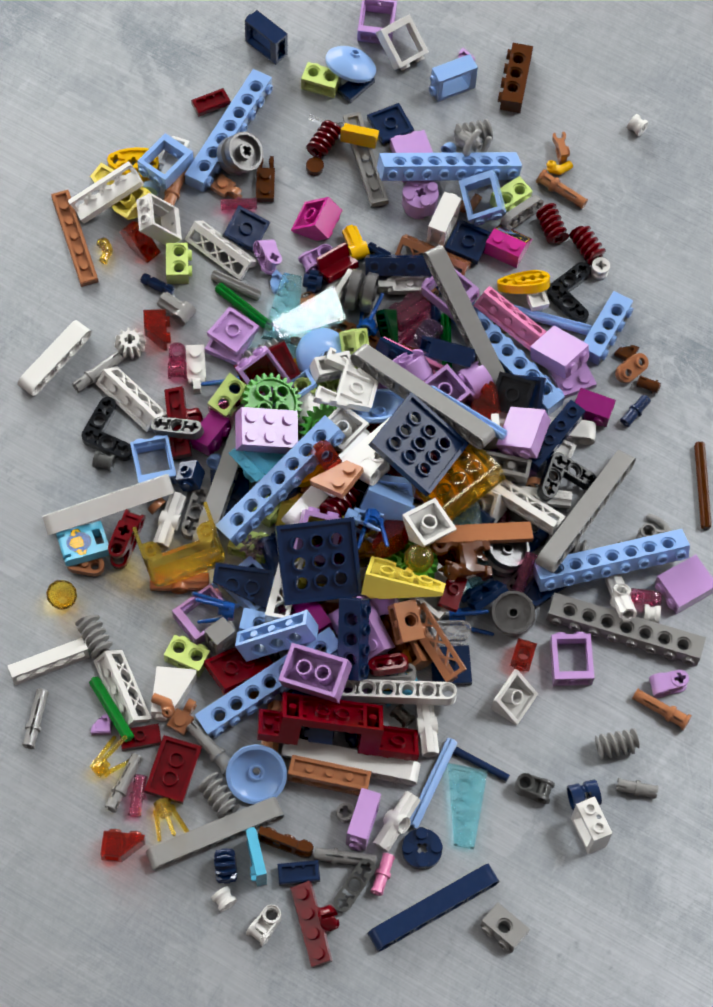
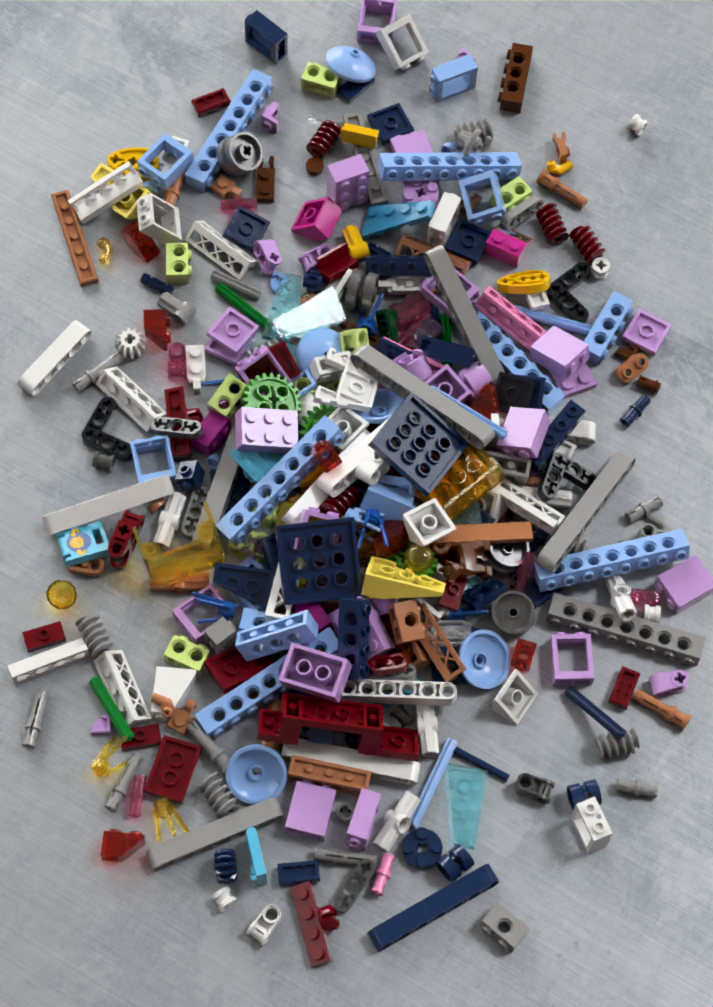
(44, 636): none -> dark red plate
(269, 117): none -> lavender bracket
(285, 842): reddish brown hinge -> none
(310, 810): none -> lavender brick
(338, 479): wing -> none
(348, 182): none -> lavender brick
(394, 216): none -> dark azure wing
(450, 868): none -> dark blue wheel
(492, 656): none -> light blue dish
(595, 712): none -> dark blue axle
(597, 406): magenta brick -> none
(624, 687): none -> dark red plate
(644, 509): none -> light grey pin
(646, 332): none -> lavender plate
(702, 483): reddish brown axle -> none

